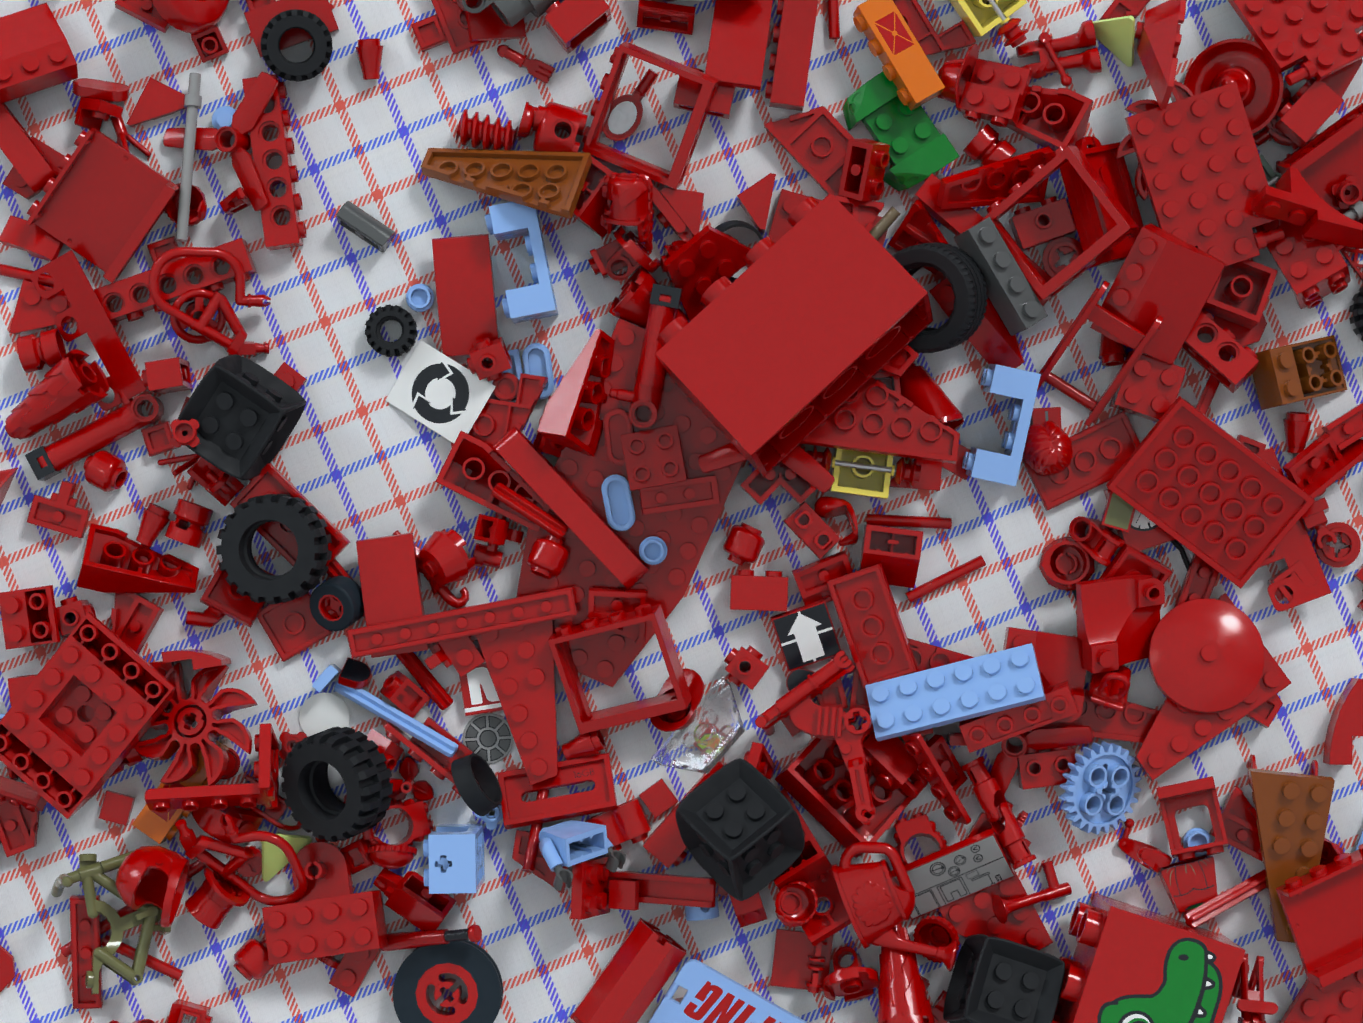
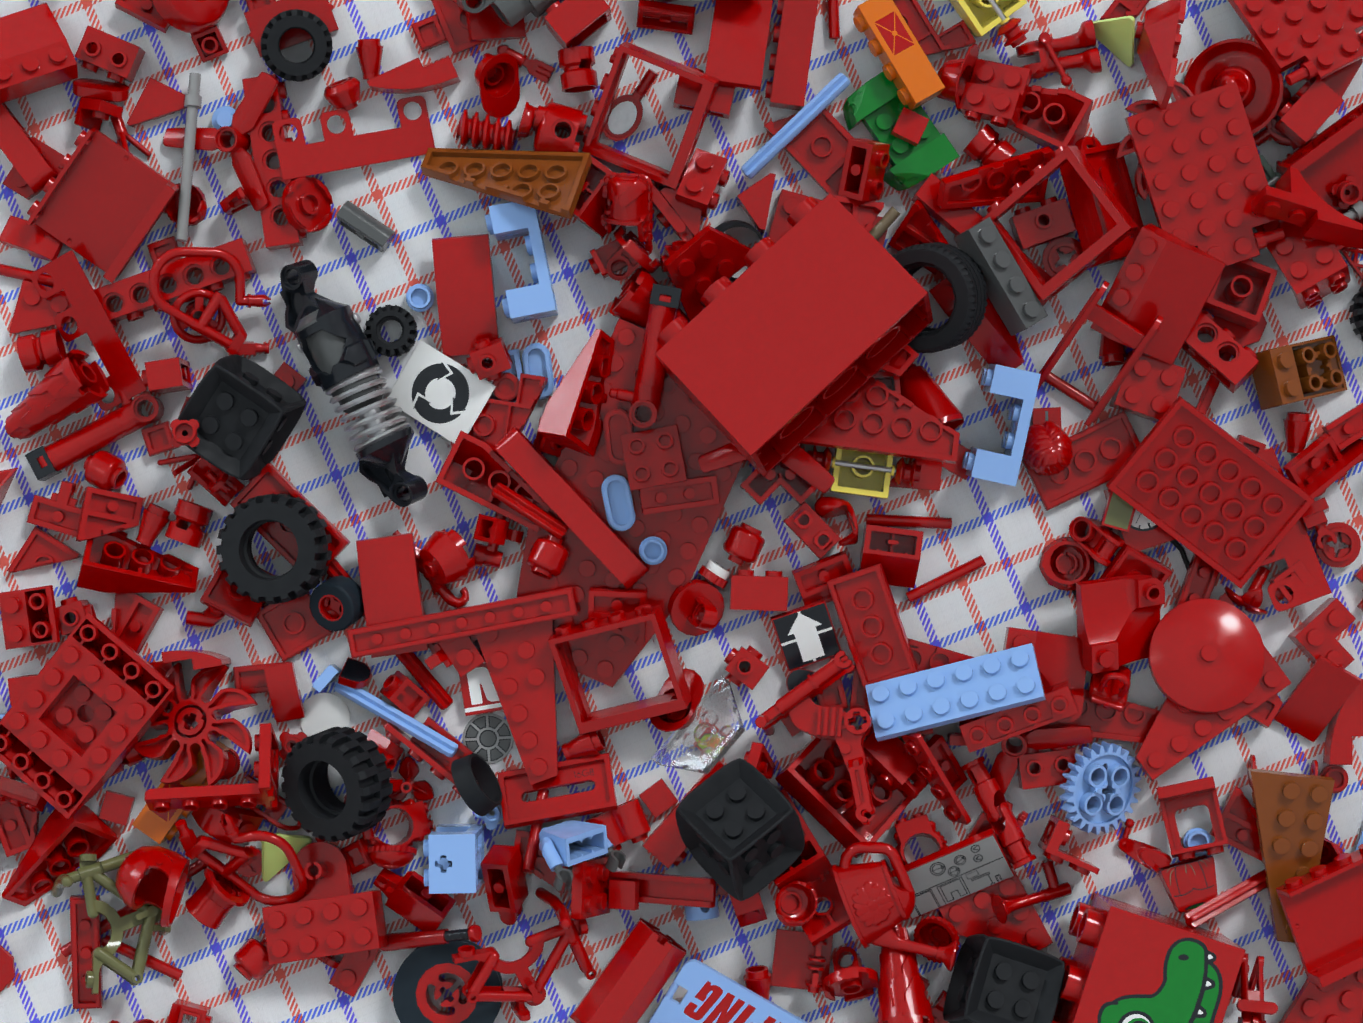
(41, 550): none -> red tile
(57, 853): none -> red wedge
(107, 513): none -> red wing
(110, 55): none -> red brick
(252, 677): none -> red tile
(284, 692): none -> red slope
(307, 204): none -> red tile
(343, 93): none -> red cone
(349, 371): none -> black piece
(350, 151): none -> red piece
(414, 78): none -> red slope
(498, 83): none -> red piece
(505, 881): none -> red brick
(531, 991): none -> red piece
(577, 68): none -> red wheel
(696, 607): none -> red tile
(703, 180): none -> red bracket
(715, 573): none -> piece
(758, 980): none -> red cone
(795, 125): none -> light blue axle
(910, 126): none -> red tile
(1057, 834): none -> red bracket
(1253, 597): none -> red plant
(1317, 698): none -> red piece
(1318, 633): none -> red brick
(1338, 774): none -> red plate

